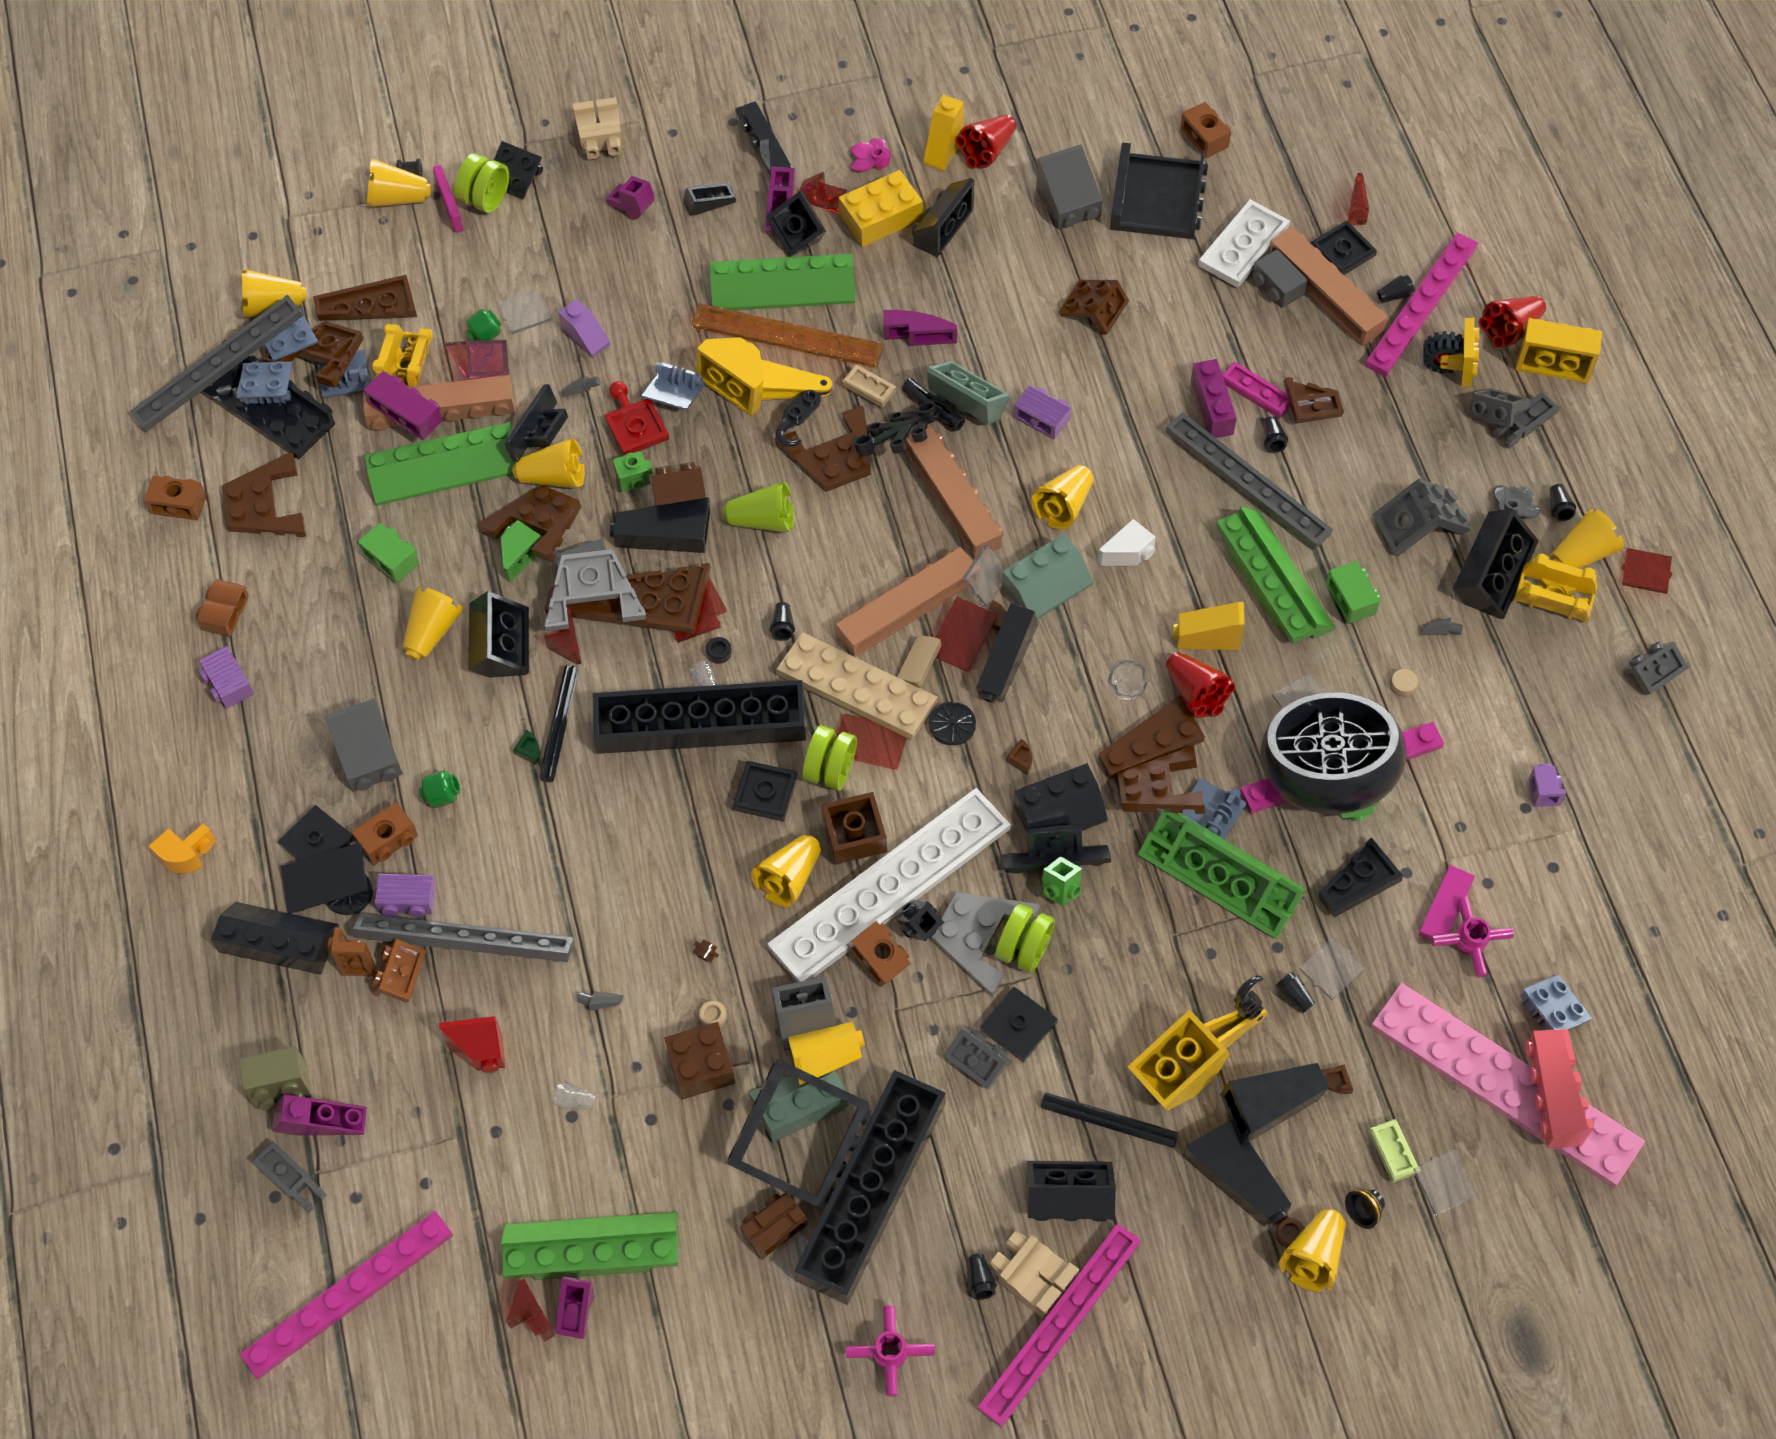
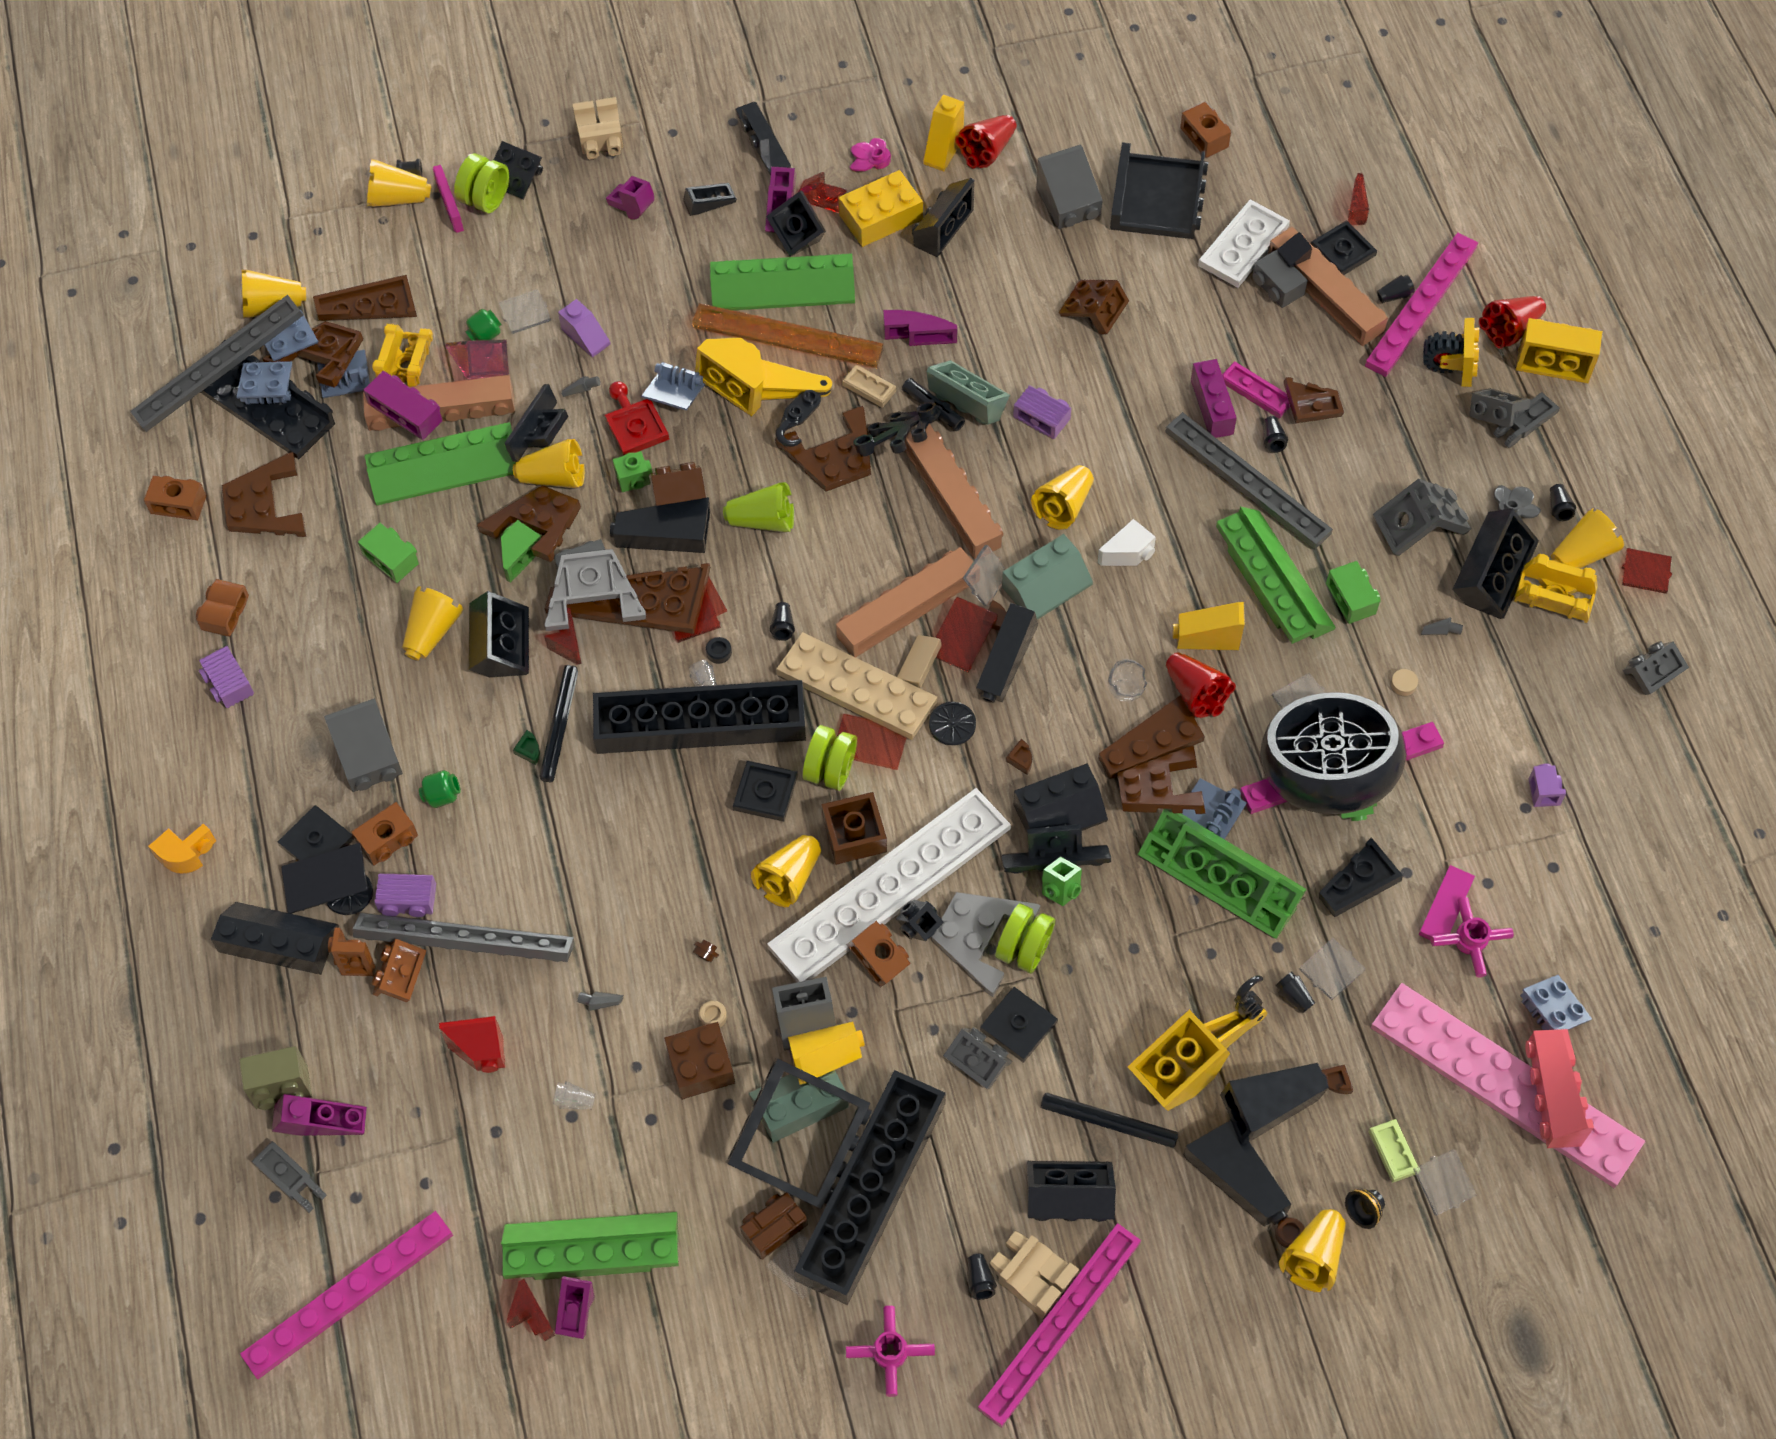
(1295, 250): none -> black slope

